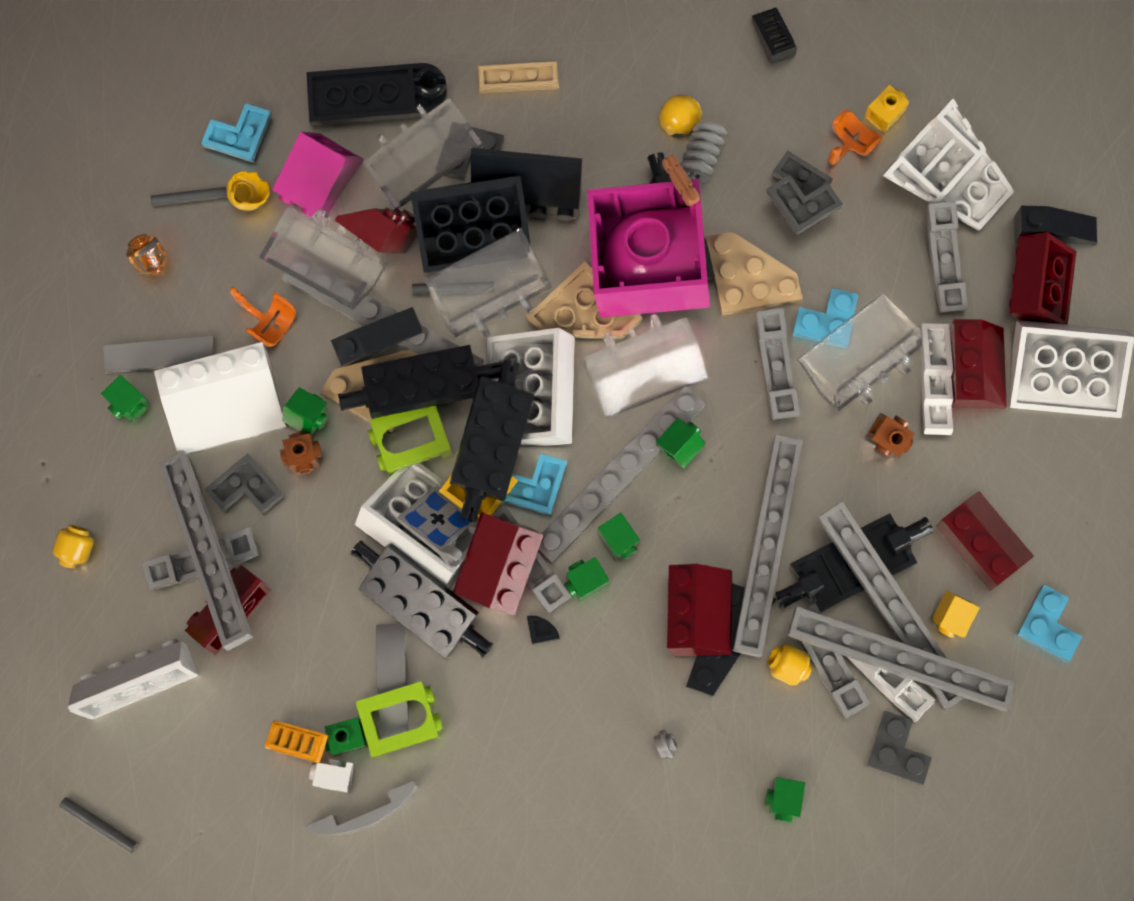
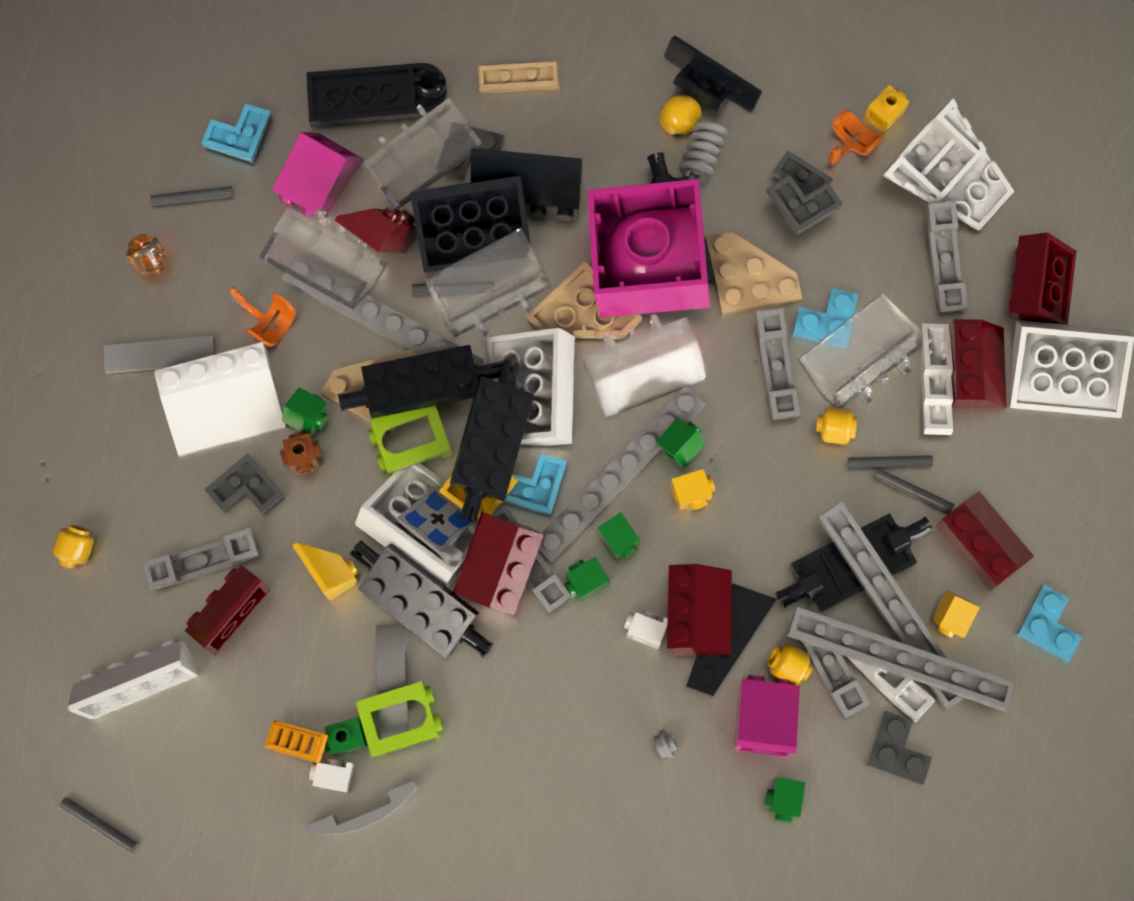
(125, 399): green brick -> none
(205, 551): light grey plate -> none
(247, 190): yellow hair -> none
(328, 570): none -> yellow slope
(376, 336): black slope -> none
(541, 630): black tile -> none
(646, 628): none -> white brick
(681, 180): nougat axle -> none
(692, 490): none -> yellow brick
(708, 79): none -> black bracket
(767, 546): light grey plate -> none
(767, 717): none -> dark pink slope
(781, 52): black slope -> none
(837, 425): none -> yellow head
(890, 461): none -> dark grey bar
(891, 435): dark orange brick -> none
(913, 490): none -> dark grey bar
(1062, 224): black slope -> none

